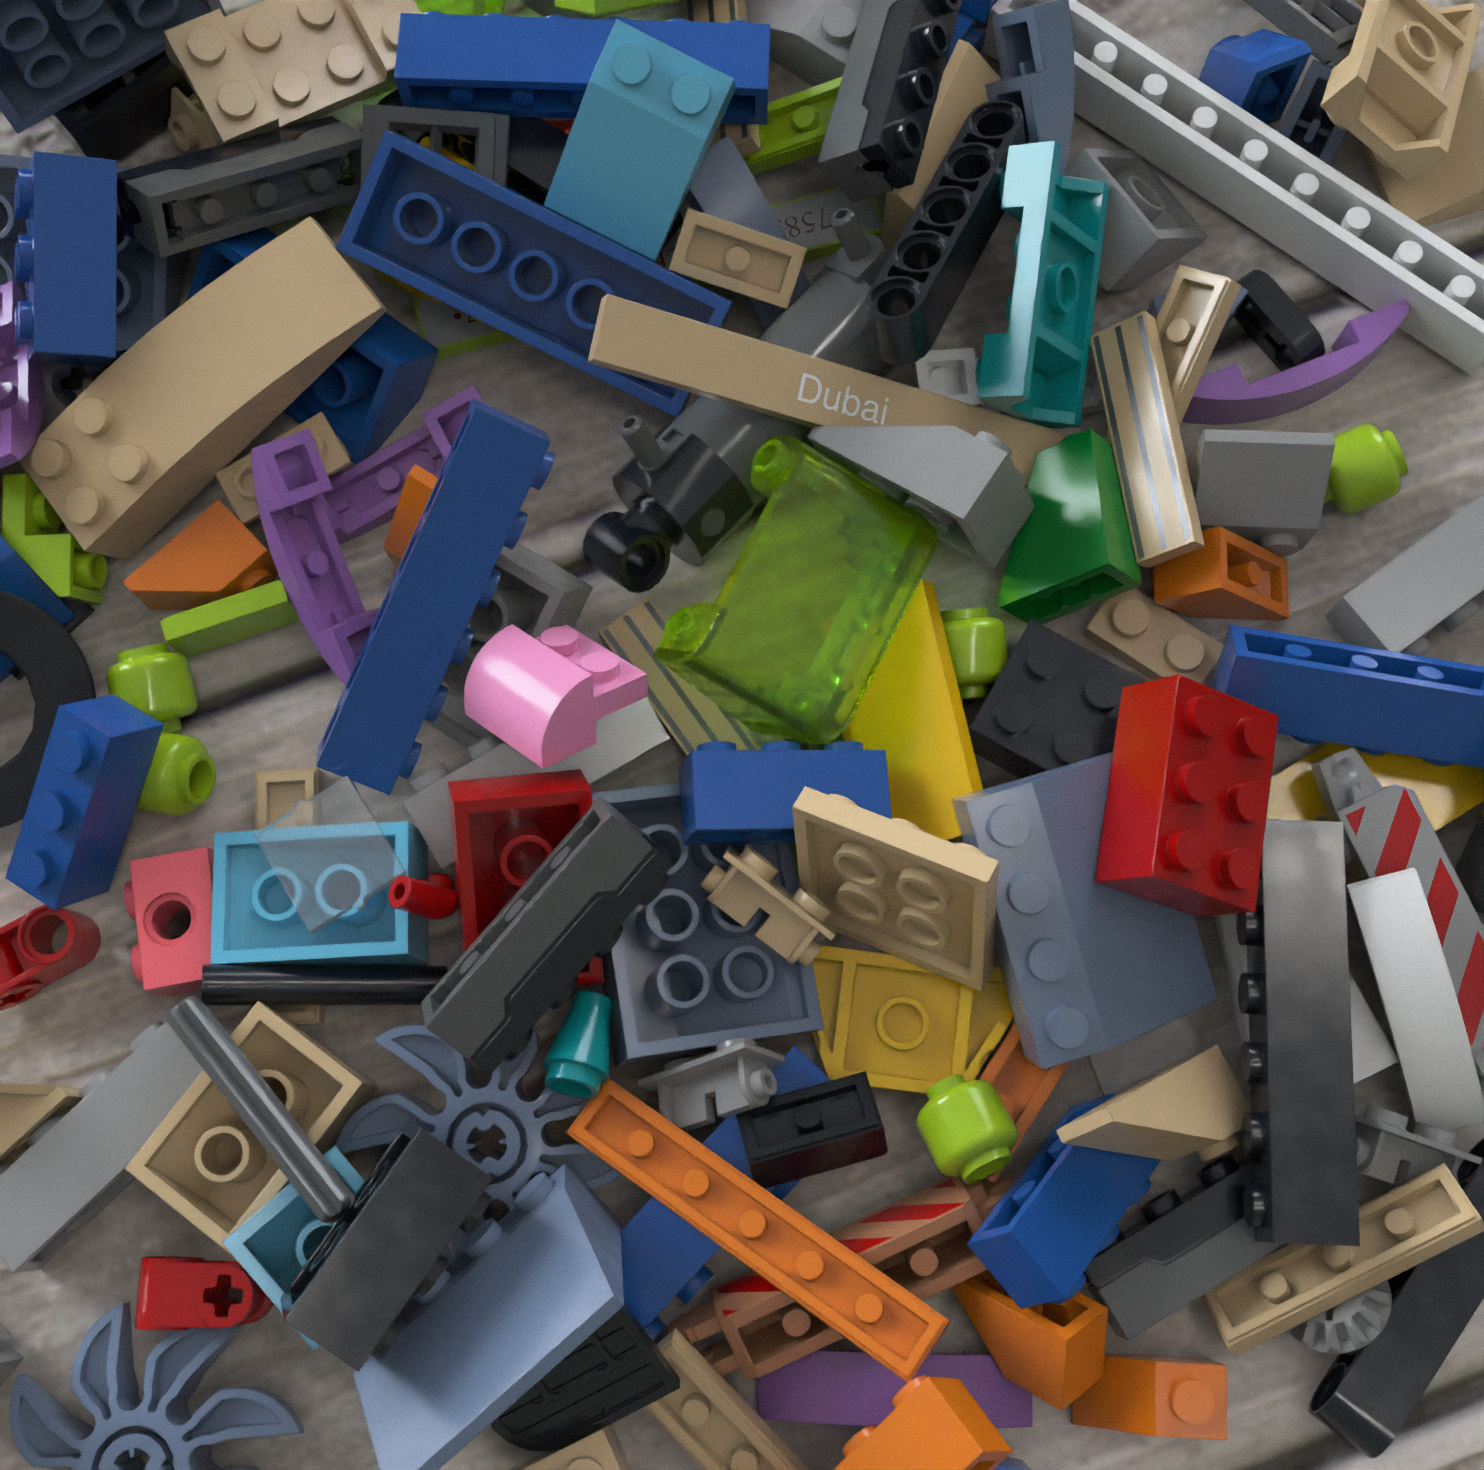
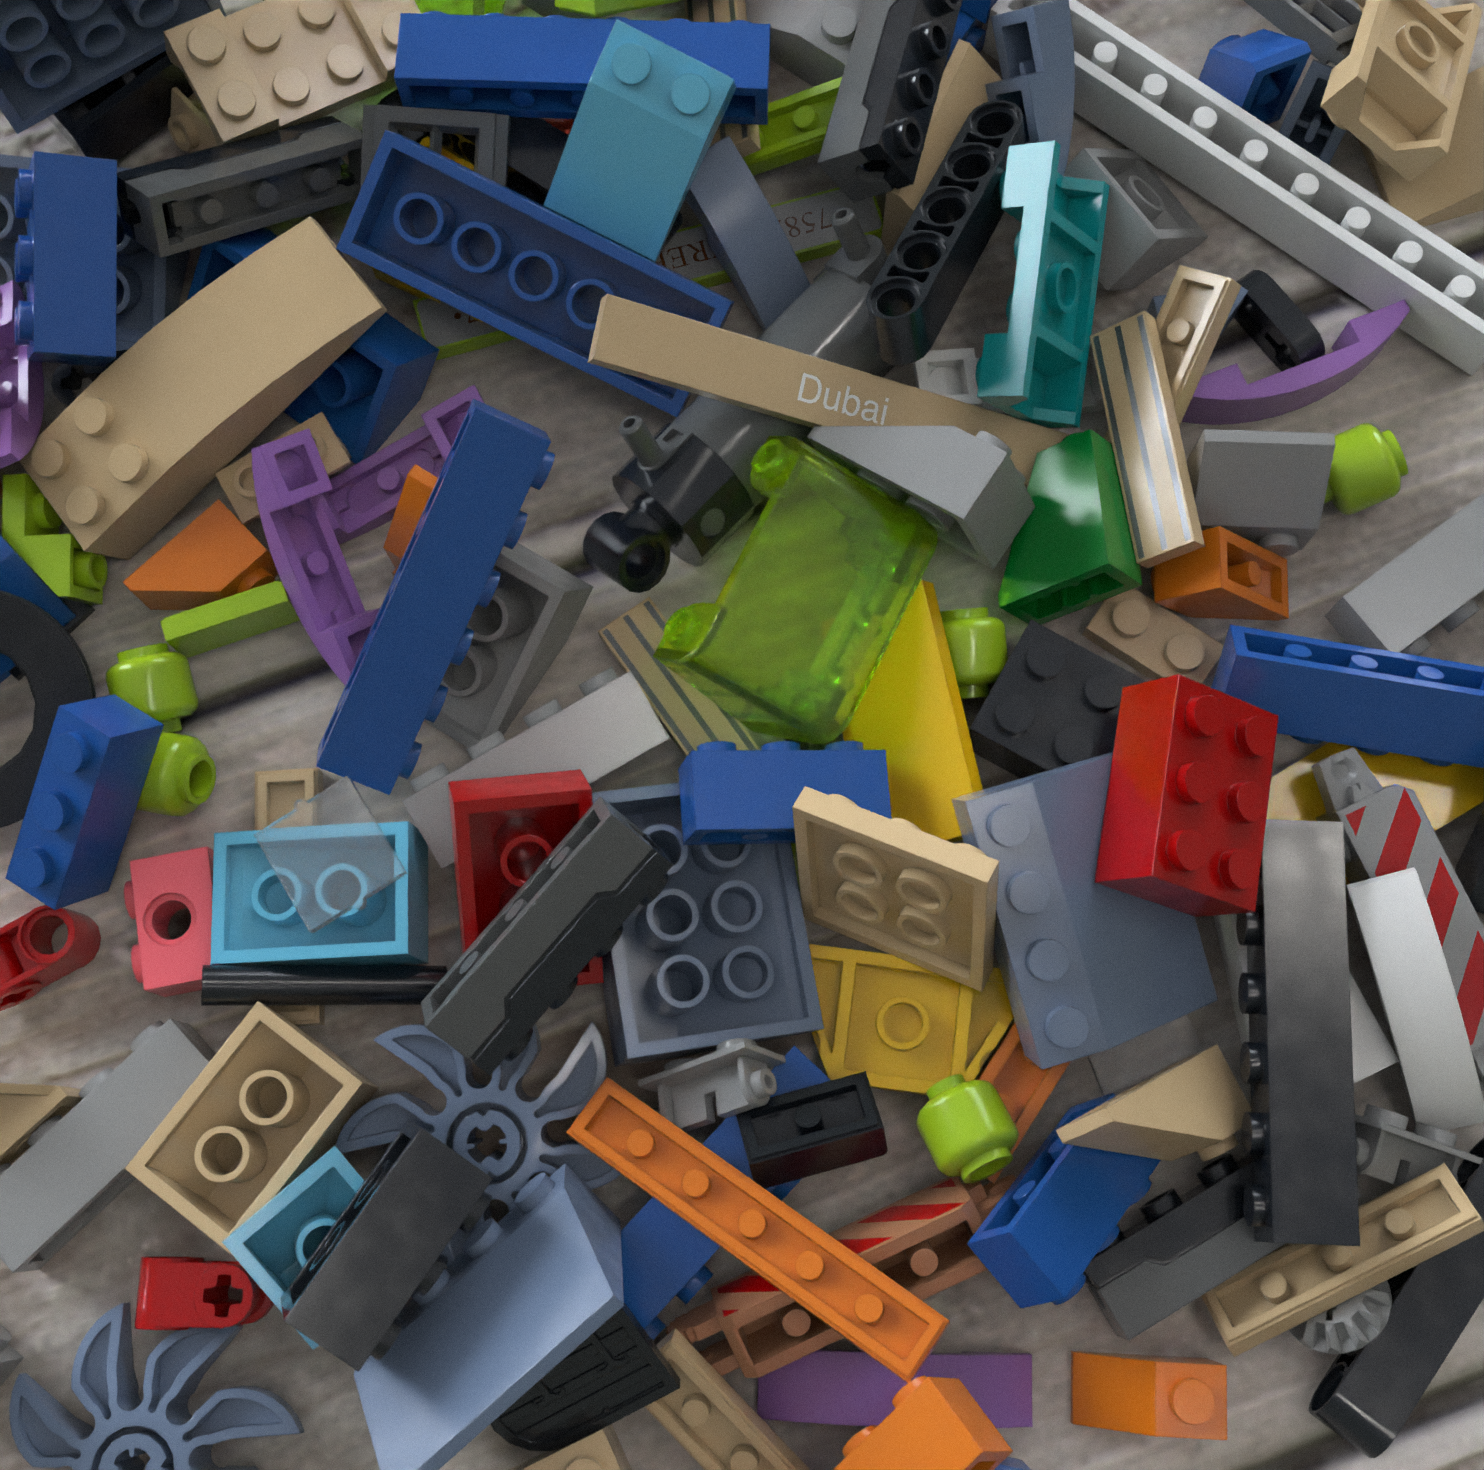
(261, 1110): dark grey axle -> none
(427, 898): red arm -> none
(548, 690): bright pink brick -> none
(580, 1050): teal cone -> none
(737, 258): tan plate -> none
(792, 917): tan hinge -> none
(1040, 1347): orange slope -> none

